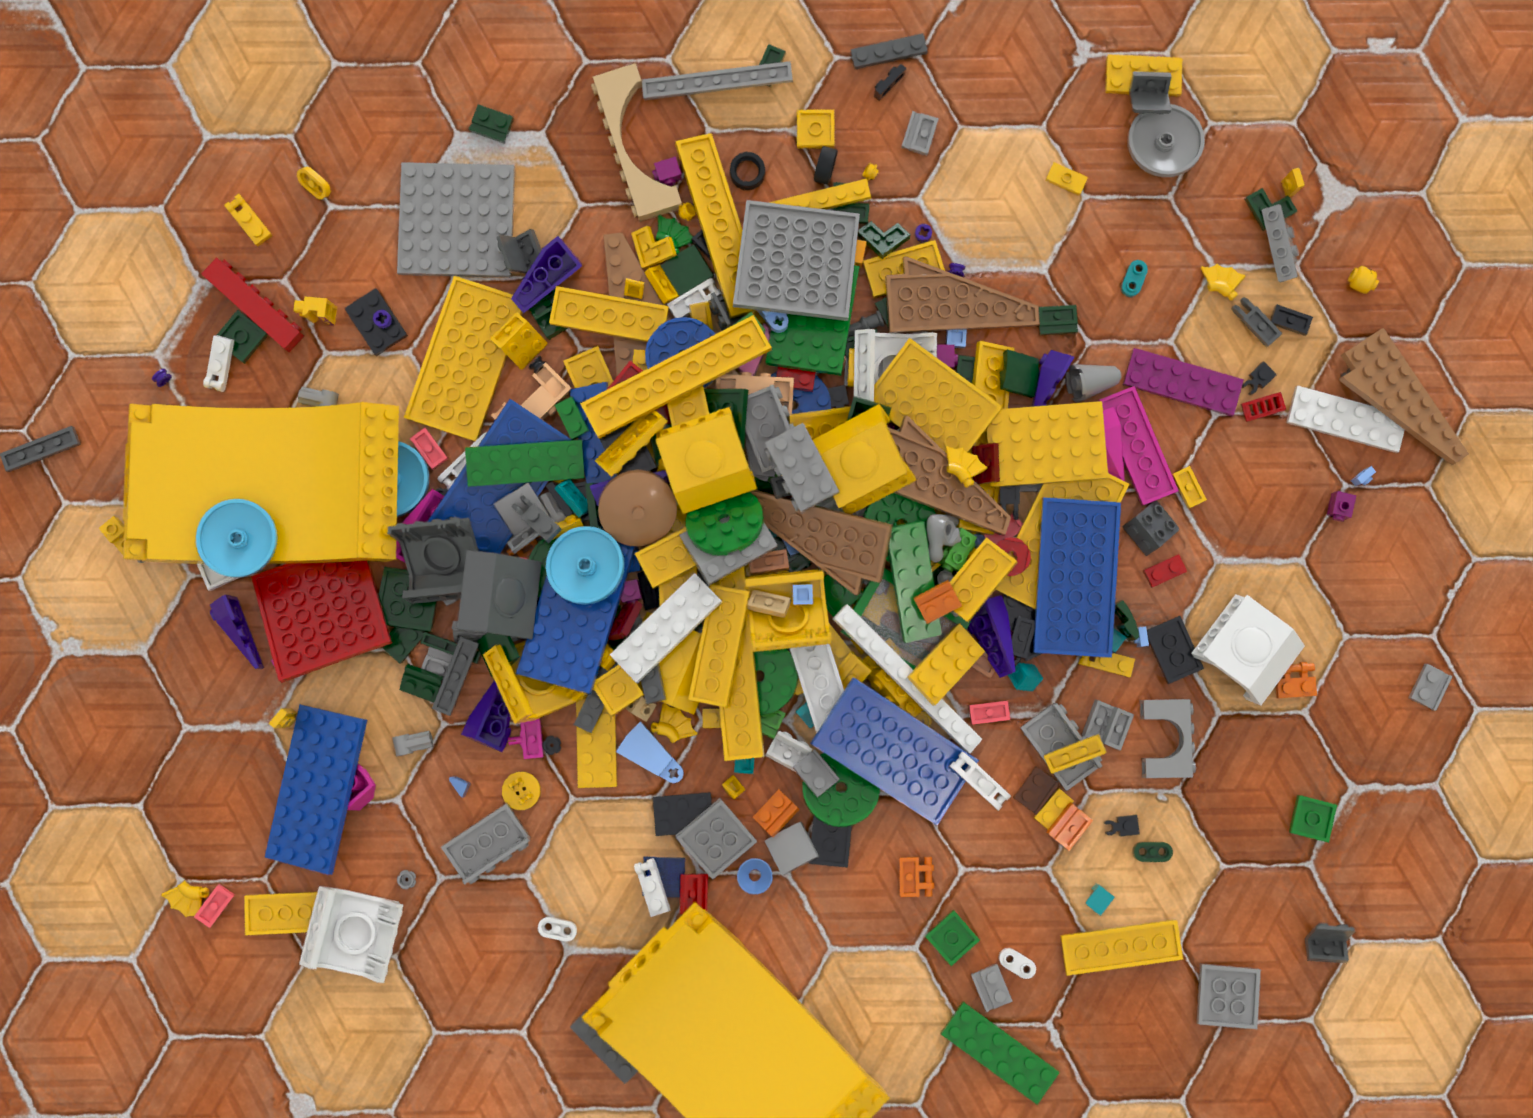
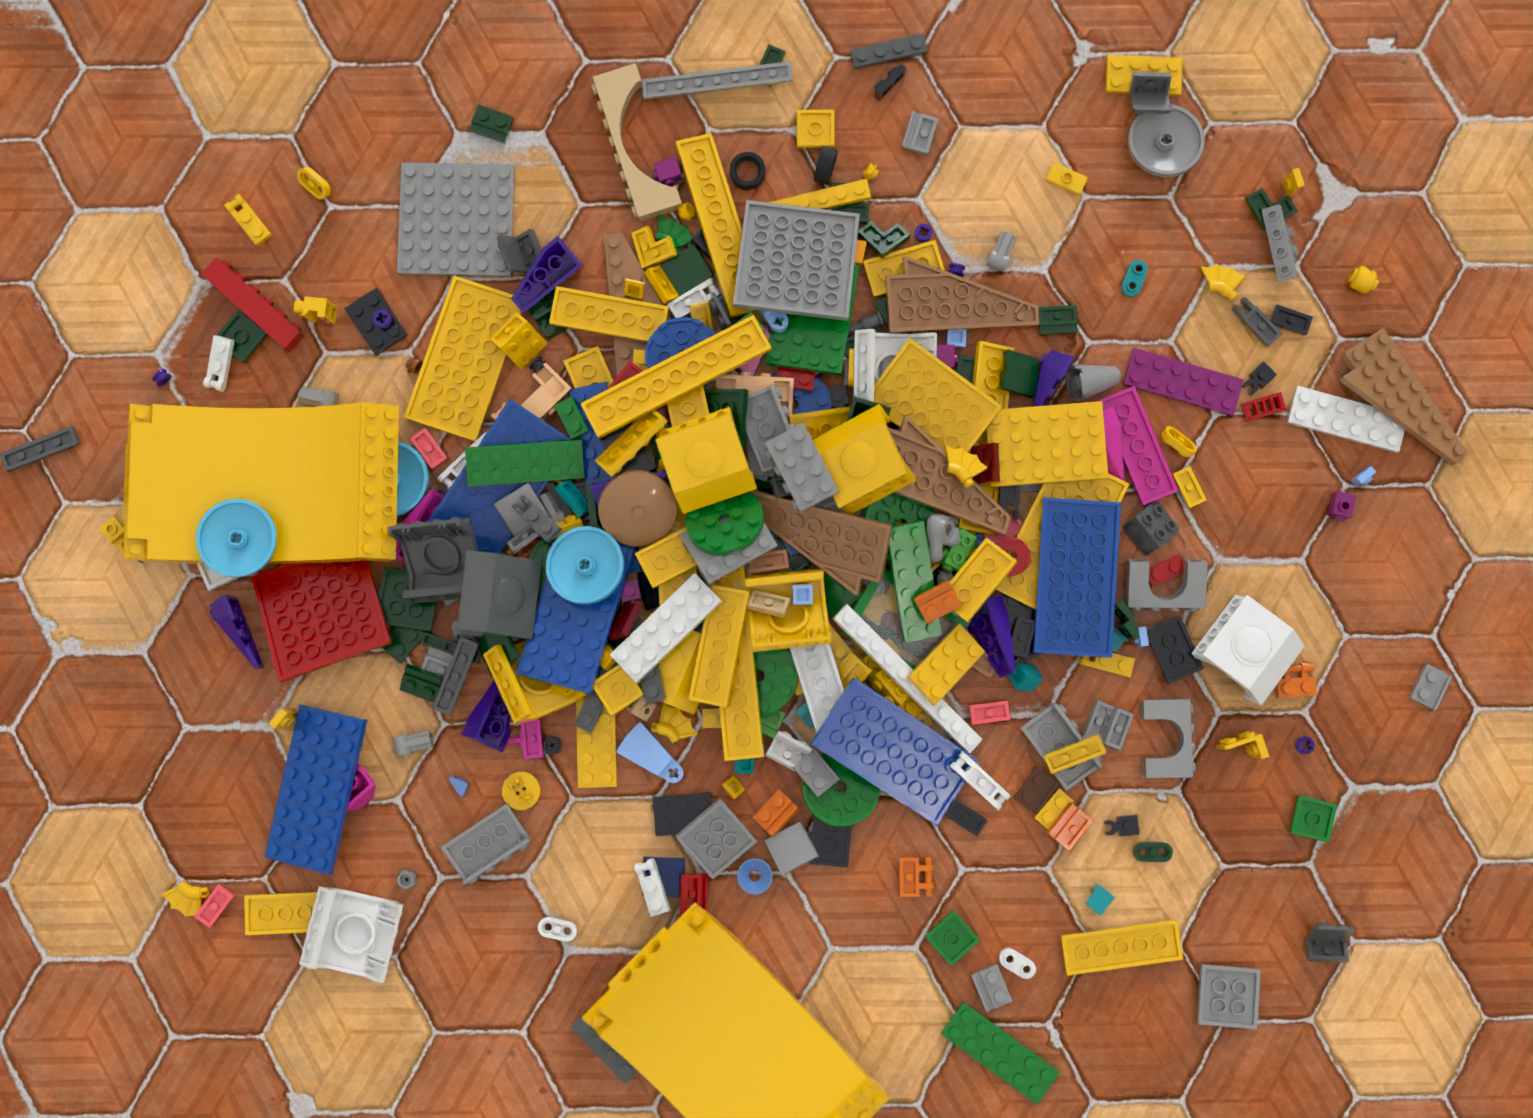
(414, 365): none -> dark orange plate
(965, 817): none -> black plate
(1000, 255): none -> light grey piece
(1178, 441): none -> yellow plate
(1189, 595): none -> light grey arch
(1253, 743): none -> yellow bracket
(1310, 744): none -> dark purple bush

